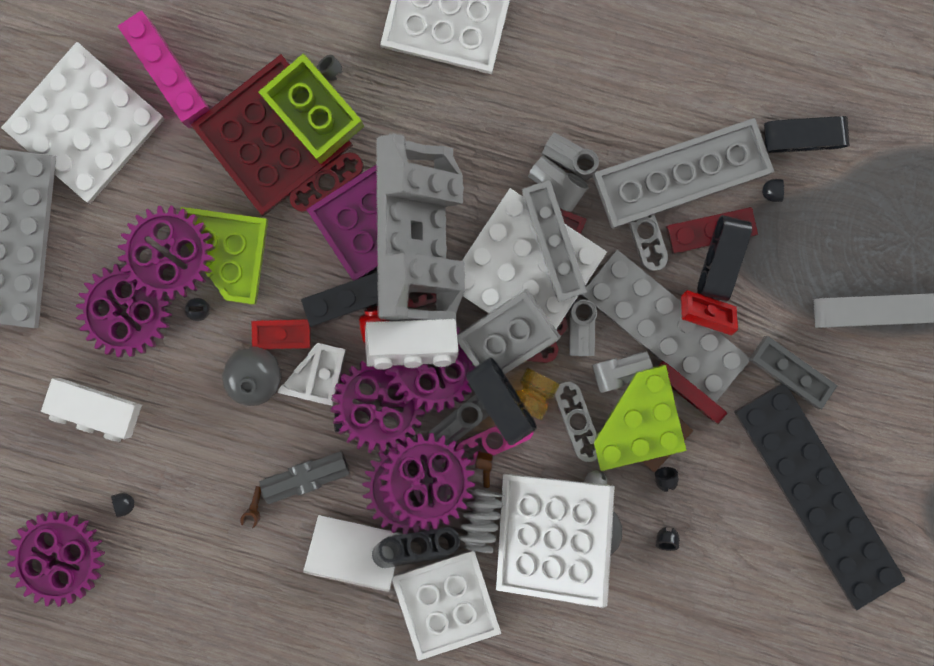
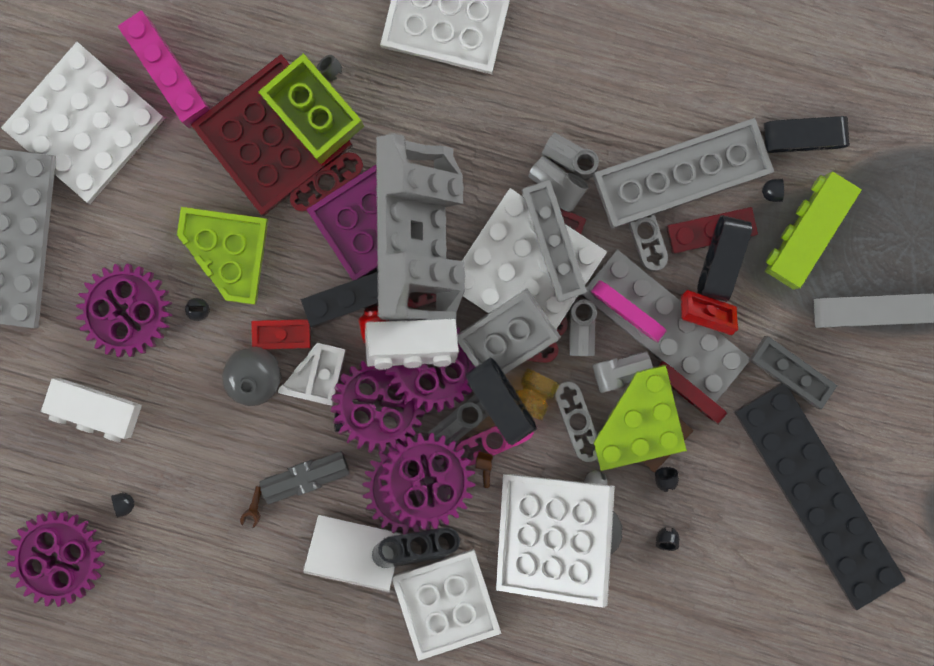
(151, 273): magenta gear -> none
(480, 521): light grey piece -> none
(628, 311): none -> dark pink beam
(812, 230): none -> lime brick

